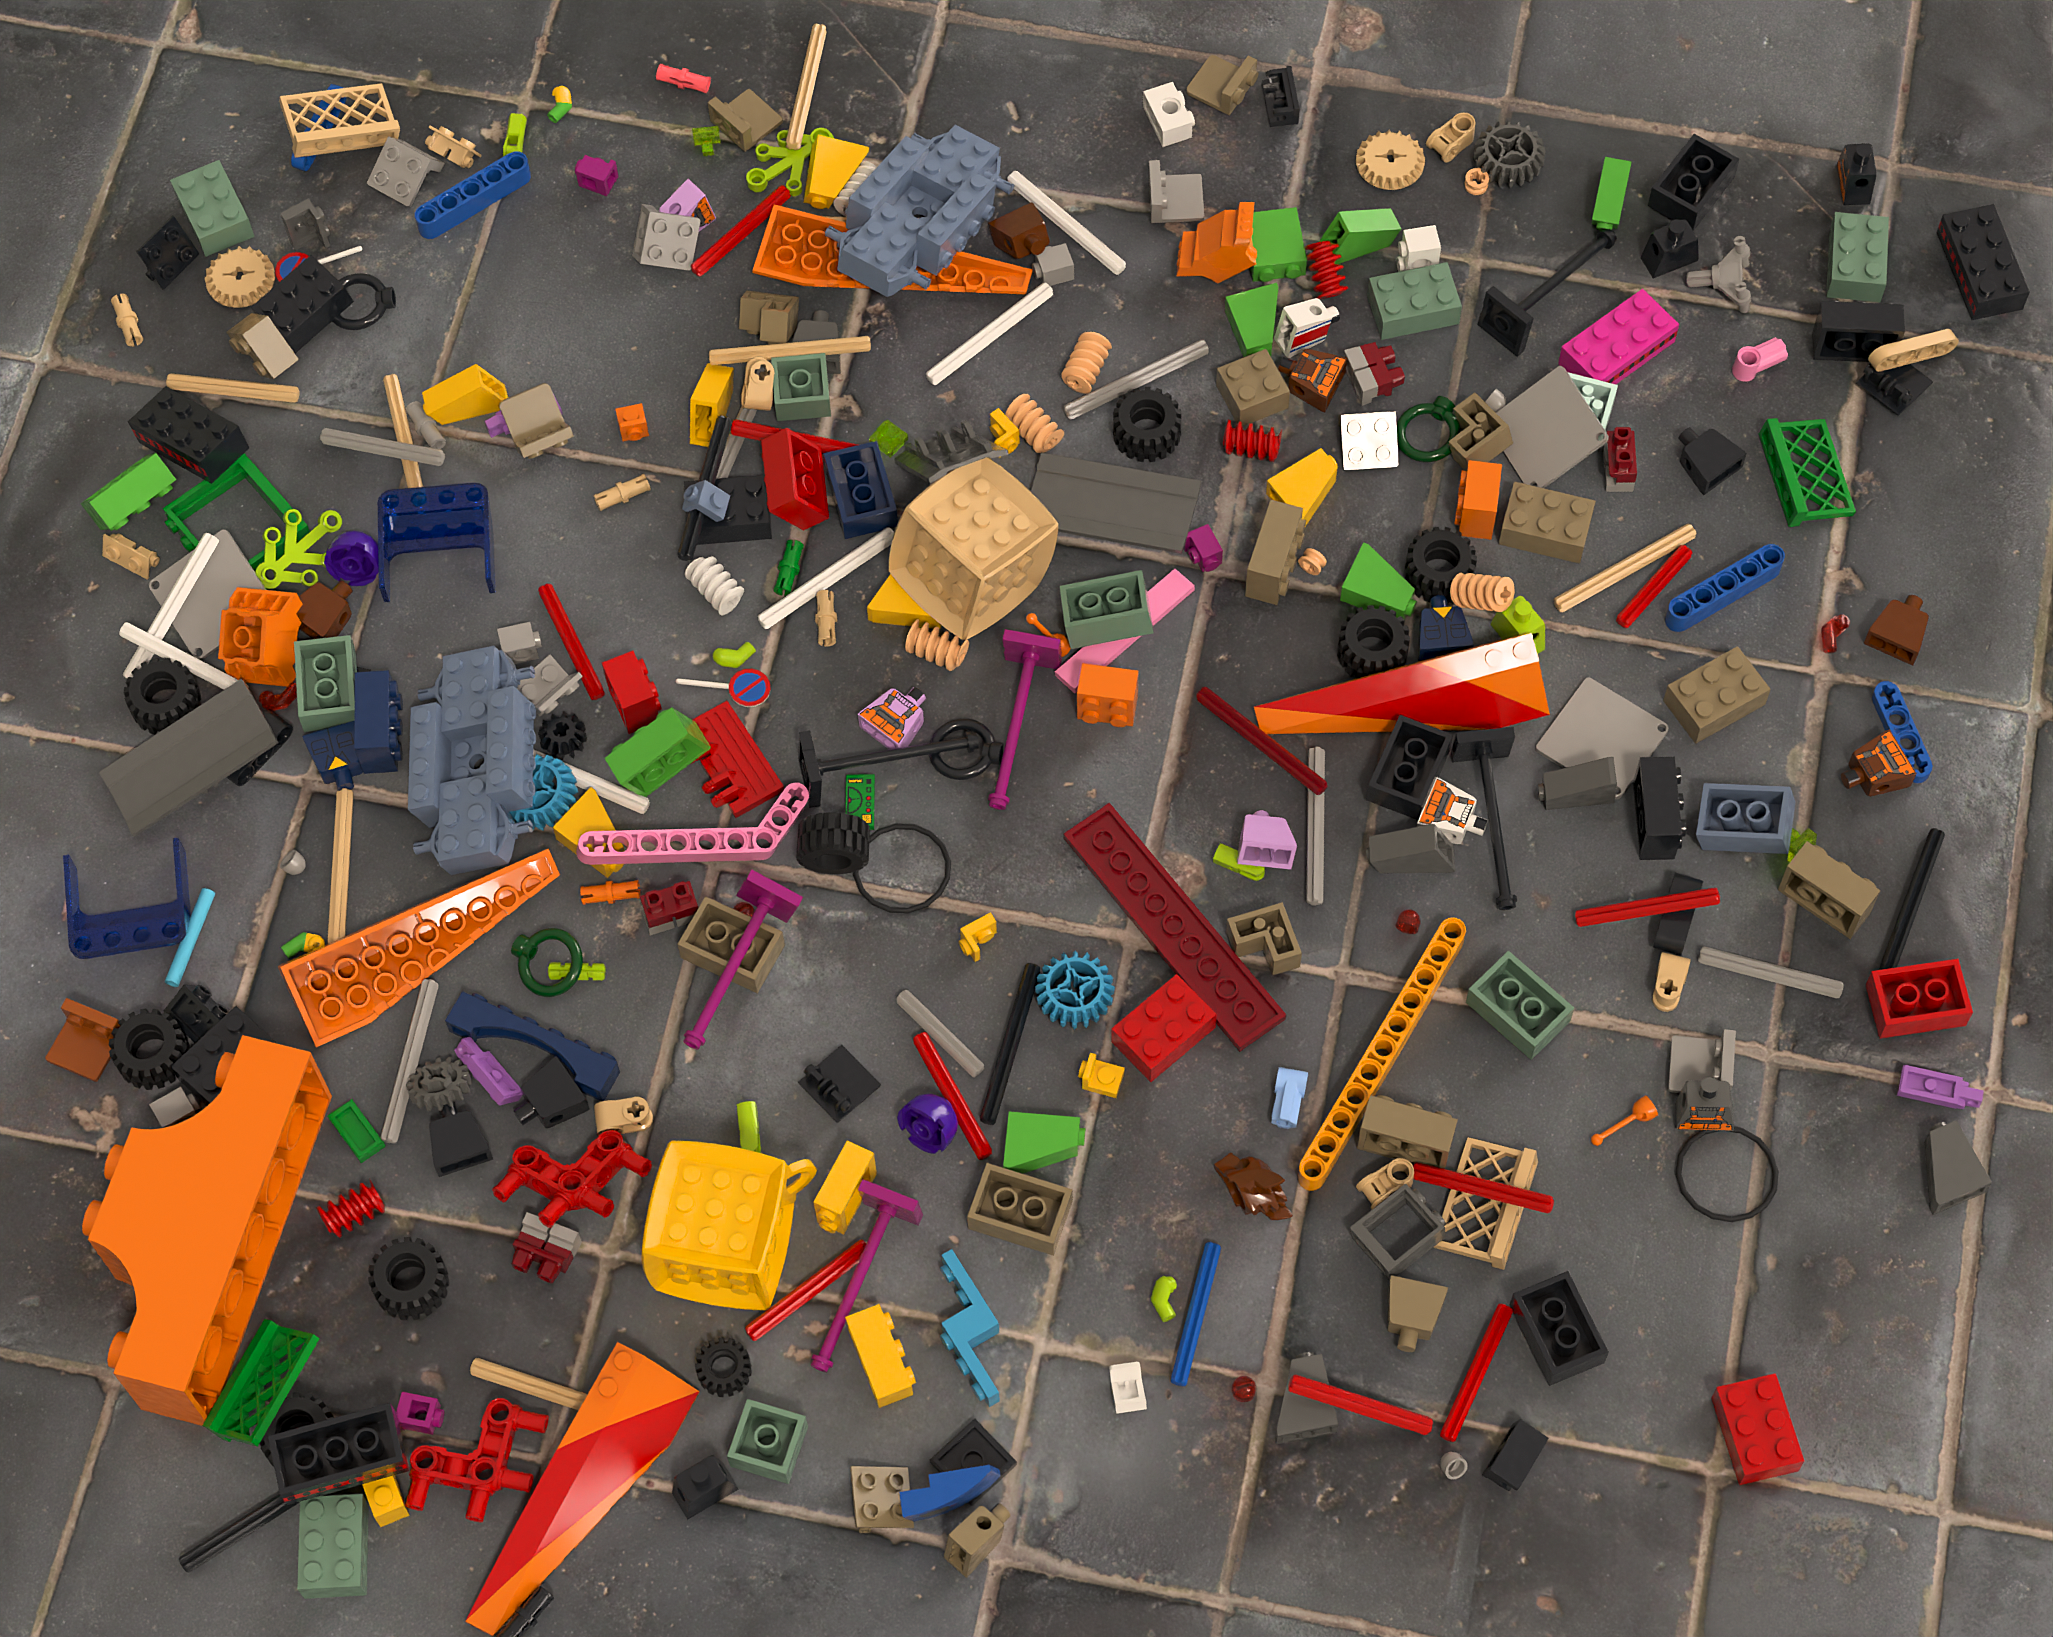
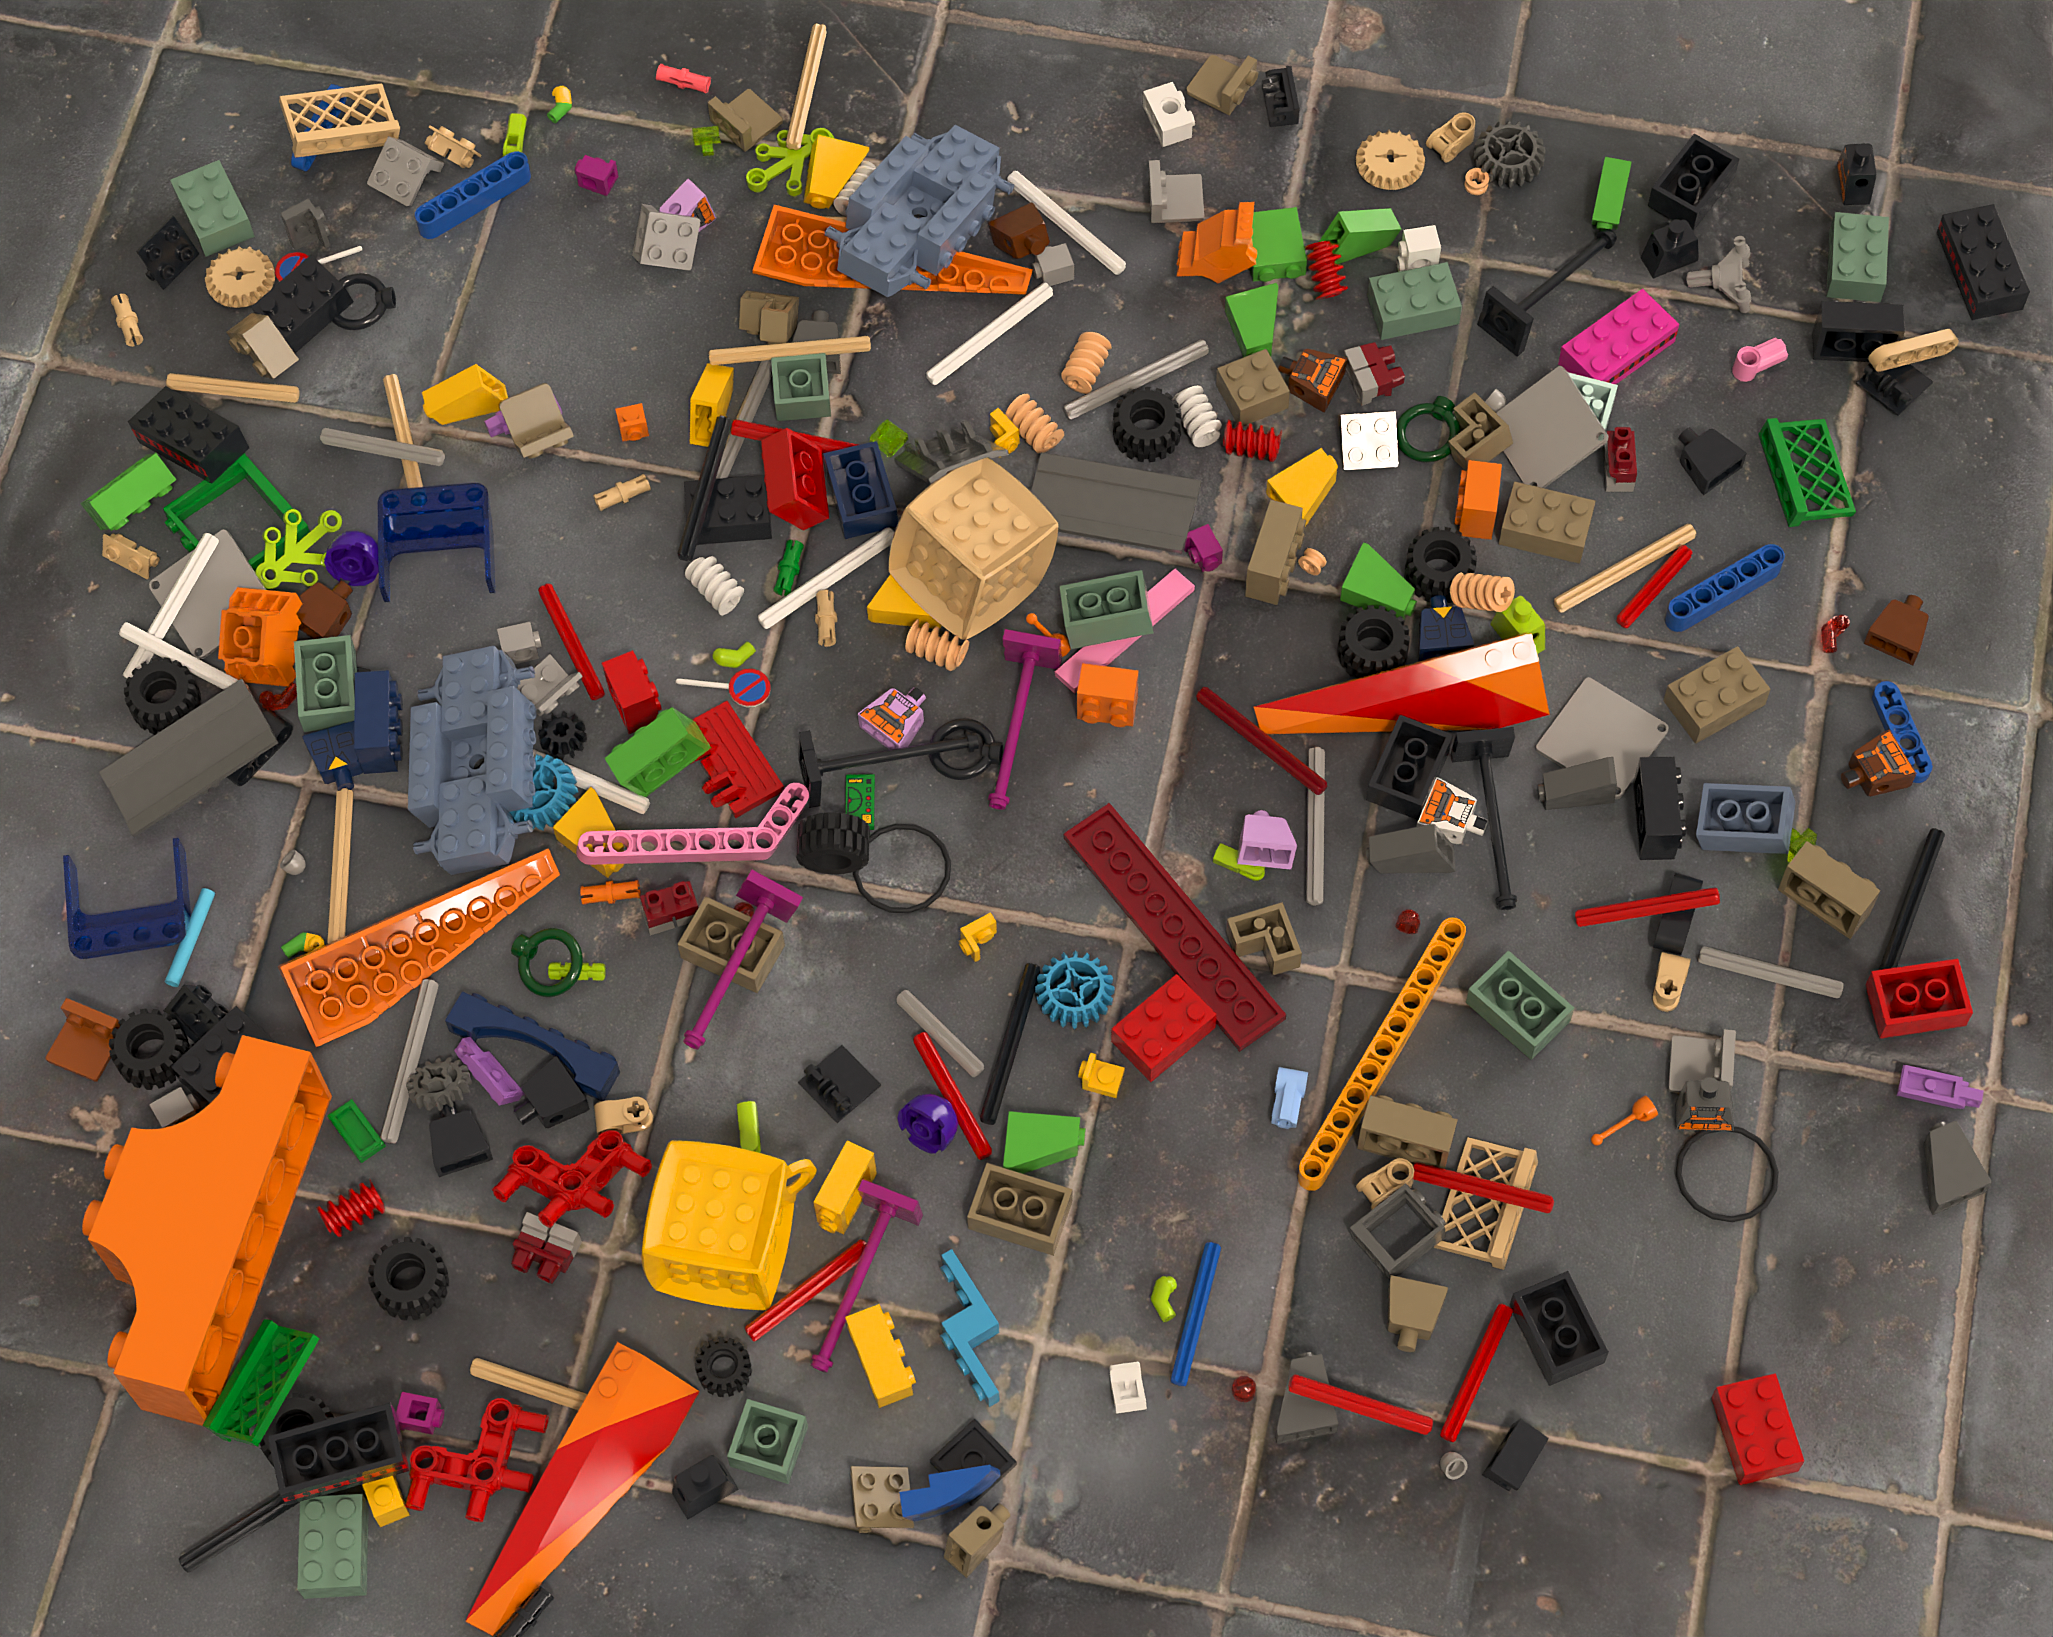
(425, 425): light grey pin -> none
(706, 499): sand blue bracket -> none
(739, 231): red axle -> none
(757, 389): tan piece -> none
(1198, 416): none -> white piece
(1253, 1186): reddish brown piece -> none
(1304, 326): white torso -> none

